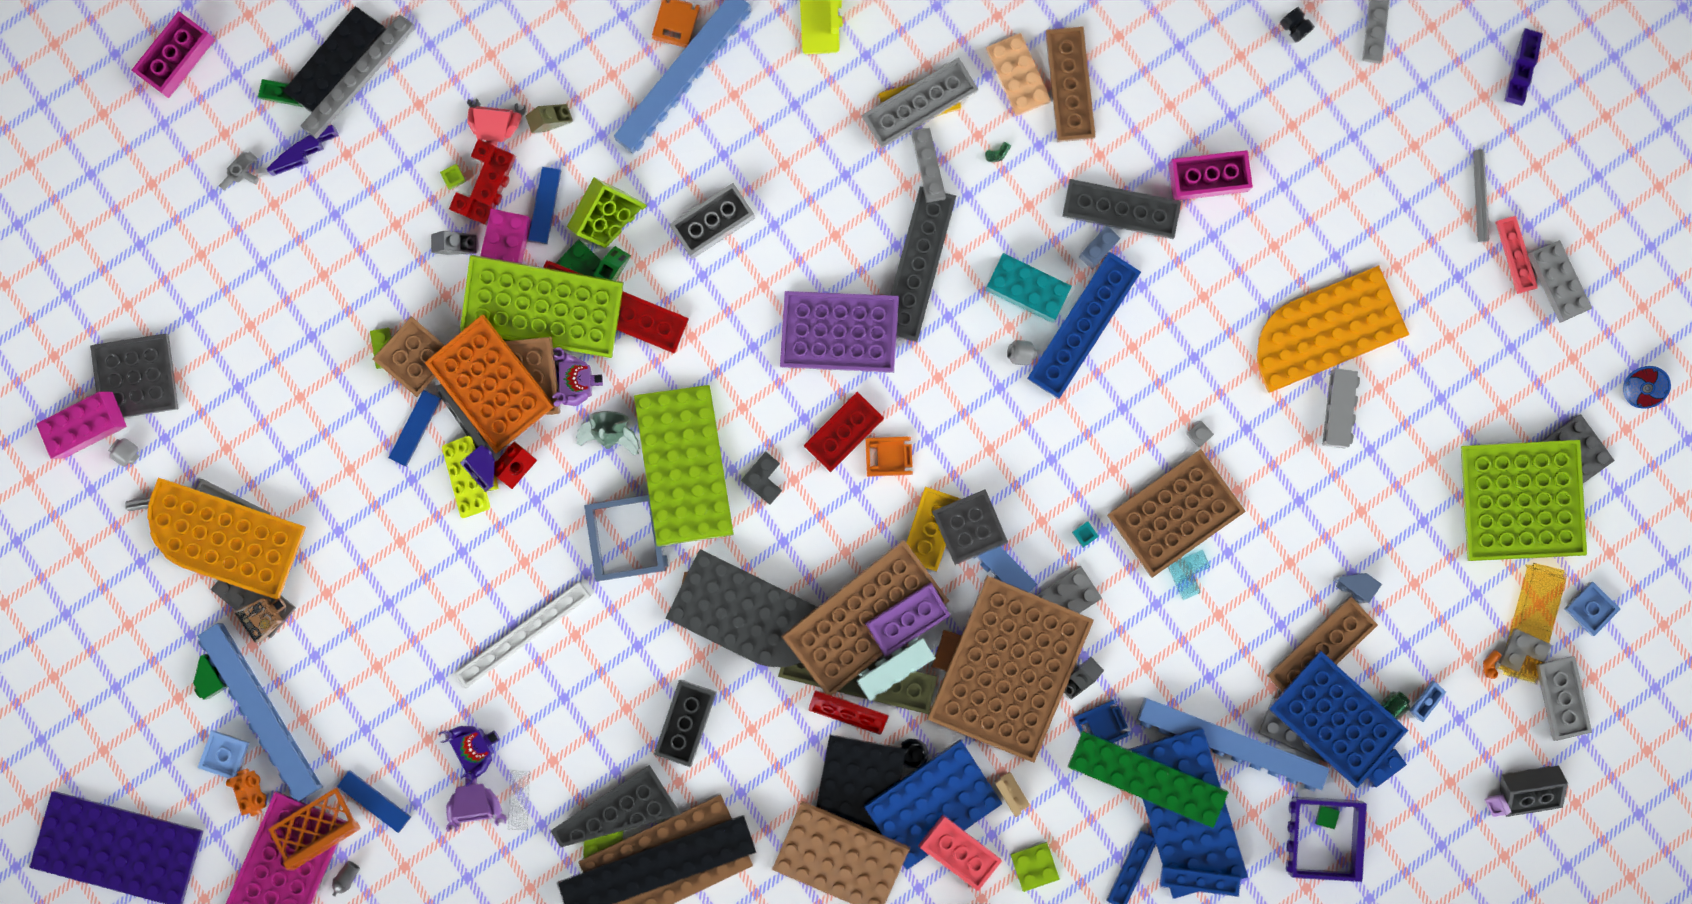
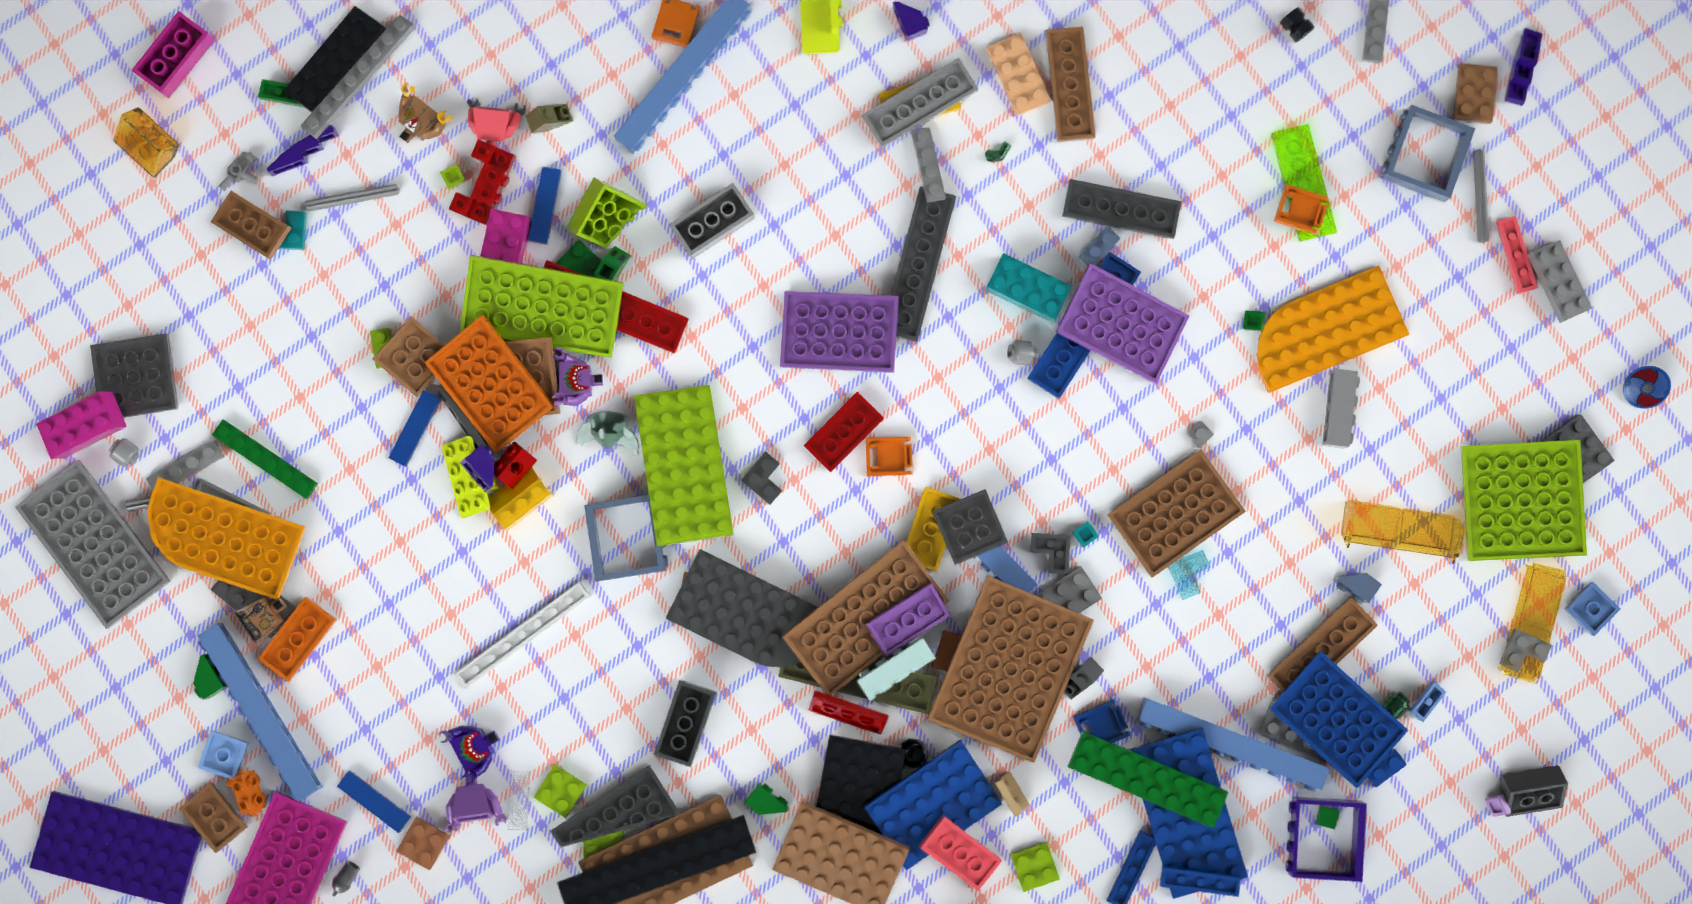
(92, 544): none -> light grey plate
(145, 141): none -> clear yellow slope
(188, 465): none -> light grey plate
(213, 817): none -> medium nougat plate
(250, 225): none -> medium nougat plate
(265, 459): none -> green plate
(296, 237): none -> teal plate
(297, 639): none -> orange plate
(318, 845): orange fence -> none
(352, 197): none -> light grey axle
(418, 117): none -> medium nougat torso
(423, 843): none -> nougat plate
(453, 243): dark grey slope -> none
(515, 504): none -> yellow slope
(560, 791): none -> lime plate
(765, 802): none -> green slope
(910, 20): none -> dark purple slope
(1056, 546): none -> dark grey plate
(1122, 323): none -> medium lavender plate
(1210, 175): dark pink brick -> none
(1254, 320): none -> green tile
(1302, 170): none -> clear neon green plate
(1303, 210): none -> orange container
(1402, 529): none -> clear yellow piece
(1456, 164): none -> sand blue window
(1475, 93): none -> medium nougat plate
(1489, 664): orange arm -> none
(1563, 698): light grey plate -> none

